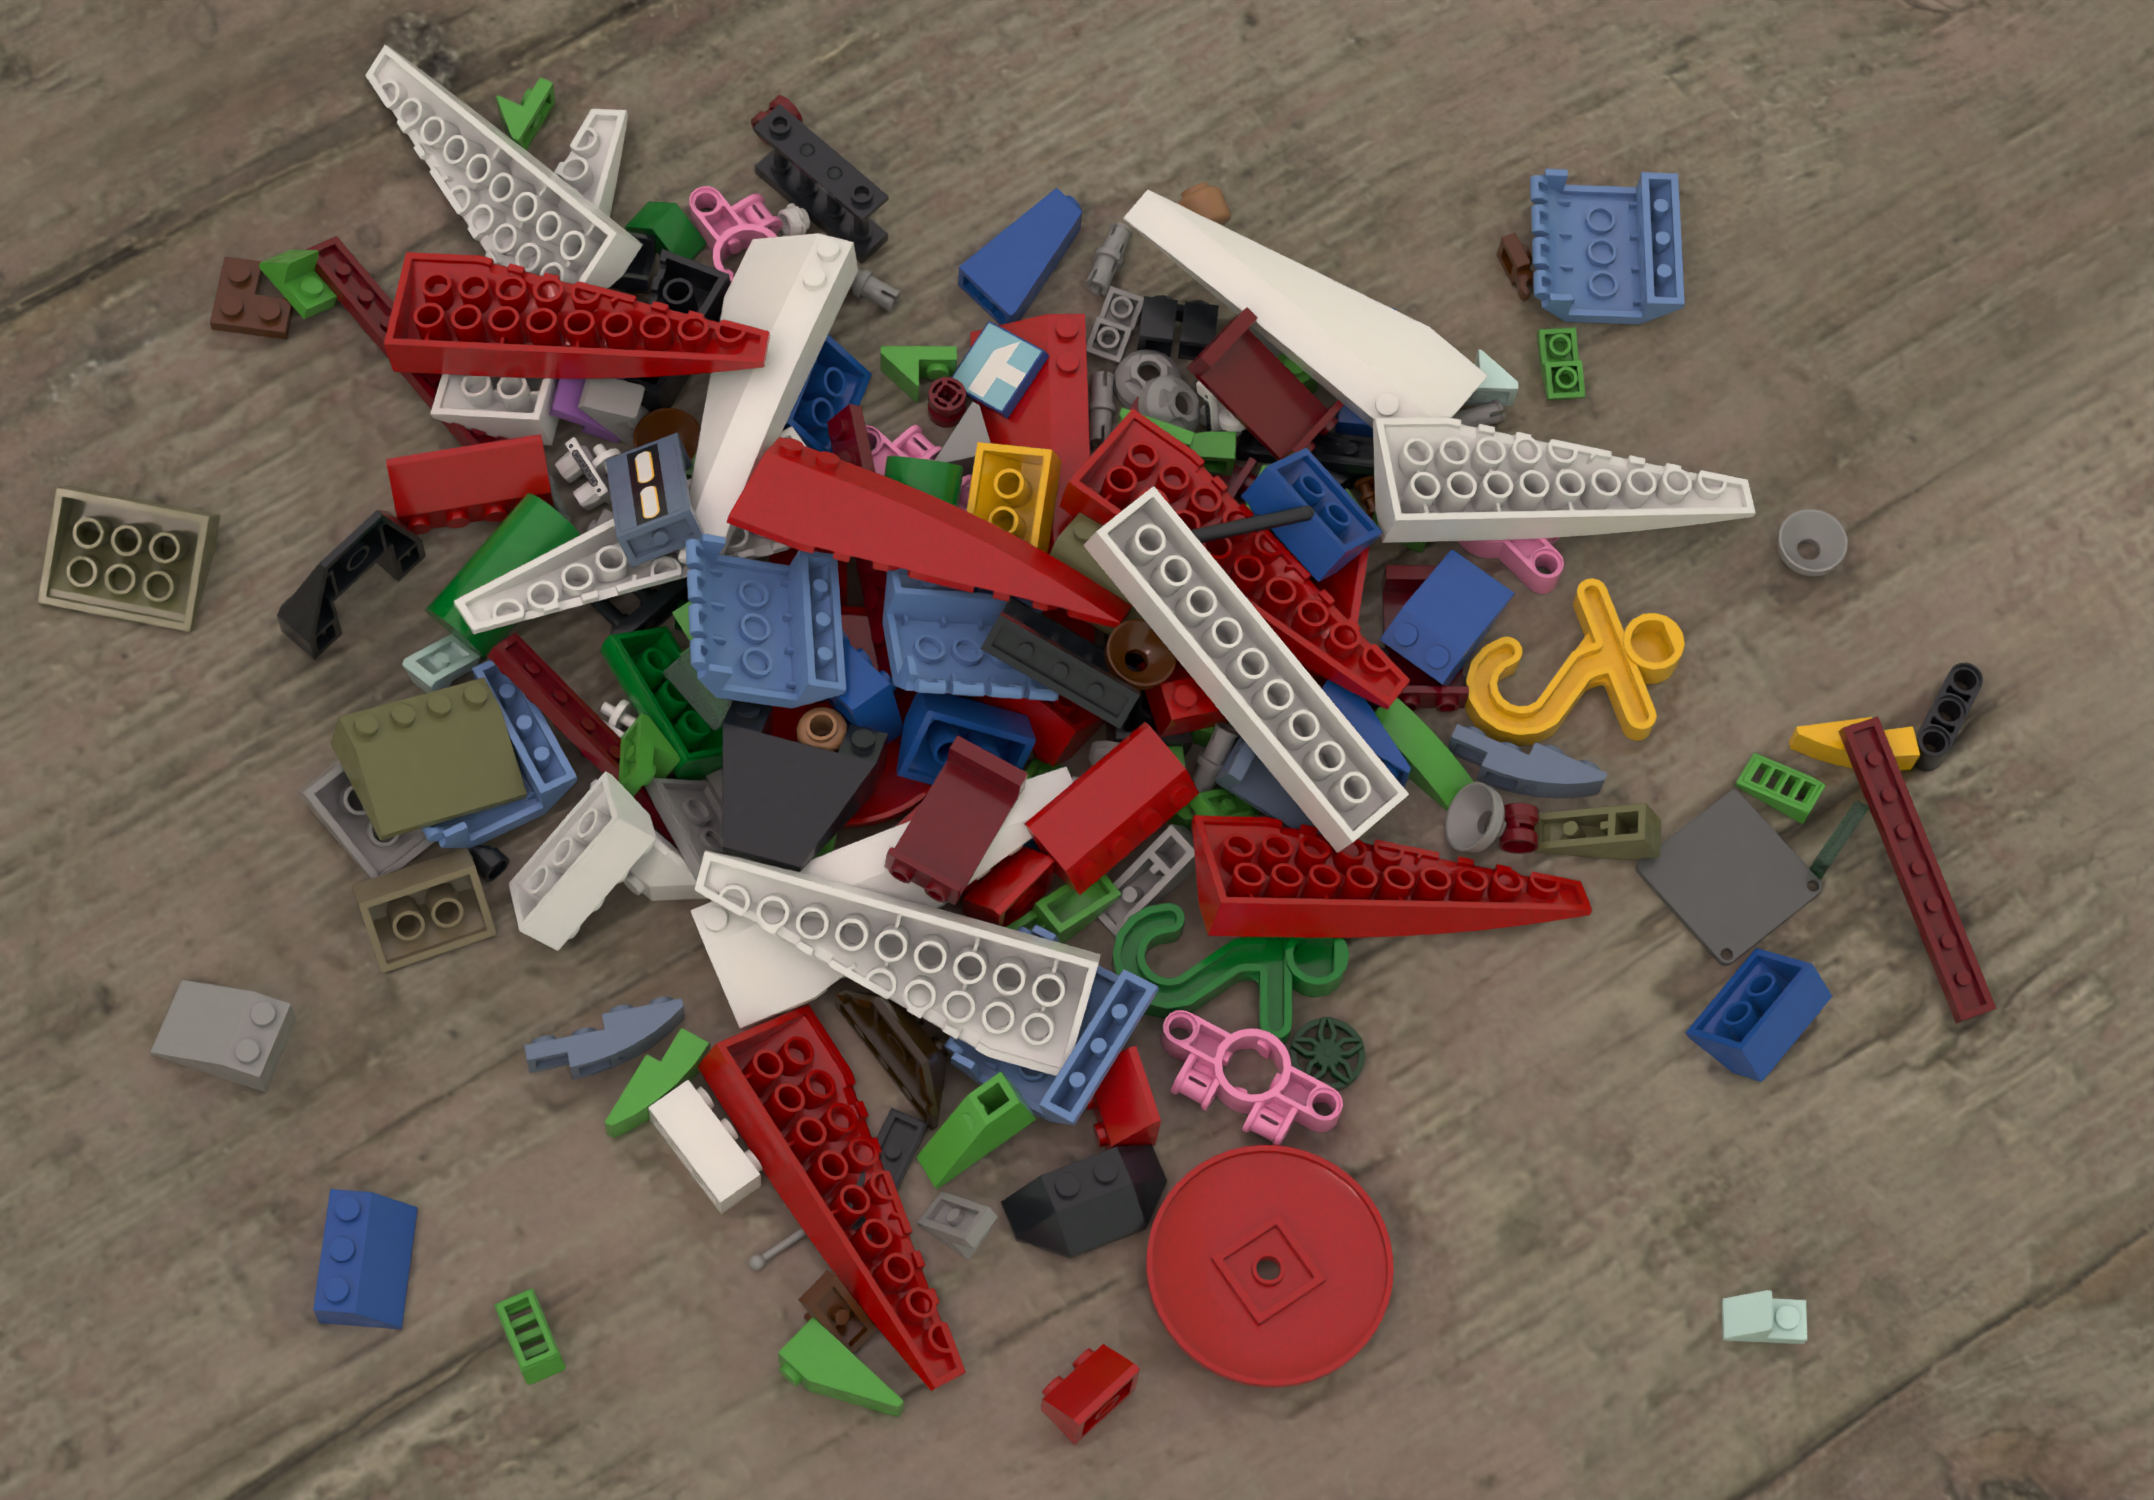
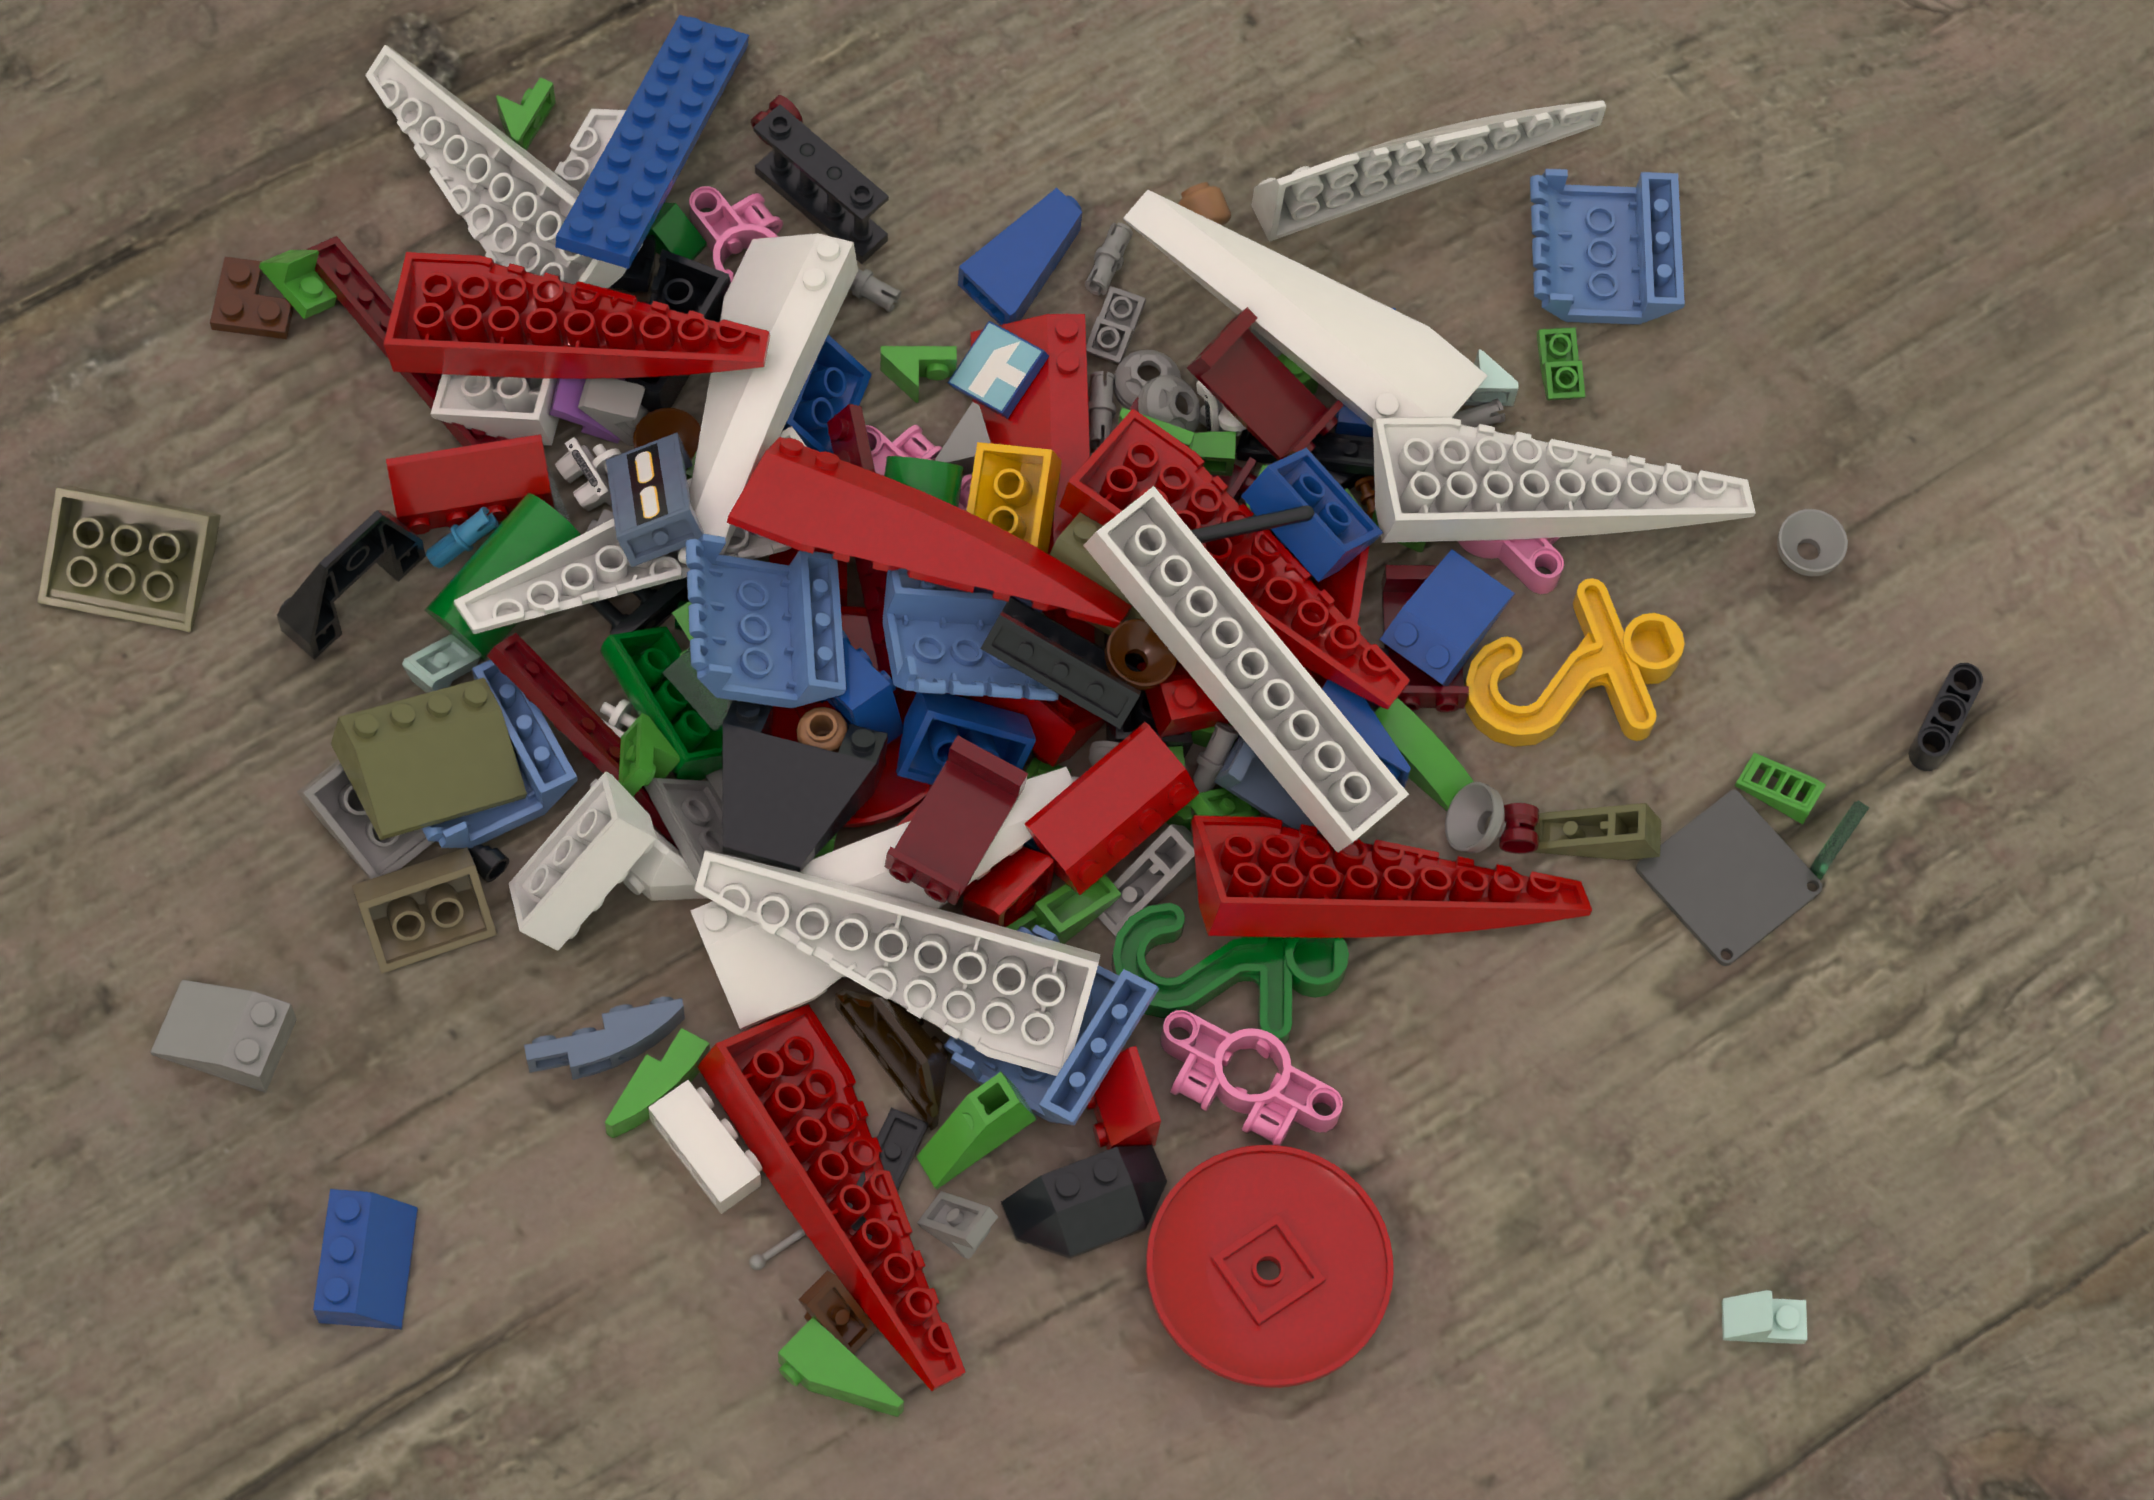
(461, 538): none -> dark azure axle
(538, 1361): bright green slope -> none
(652, 142): none -> blue plate
(794, 220): white plate -> none
(944, 410): dark red wheel -> none
(1089, 1392): red slope -> none
(1158, 325): black piece -> none
(1327, 1052): dark green wheel -> none
(1409, 164): none -> white wedge
(1516, 263): reddish brown plate -> none
(1540, 774): sand blue slope -> none
(1760, 1013): blue slope -> none
(1825, 744): yellow slope -> none
(1917, 870): dark red plate -> none

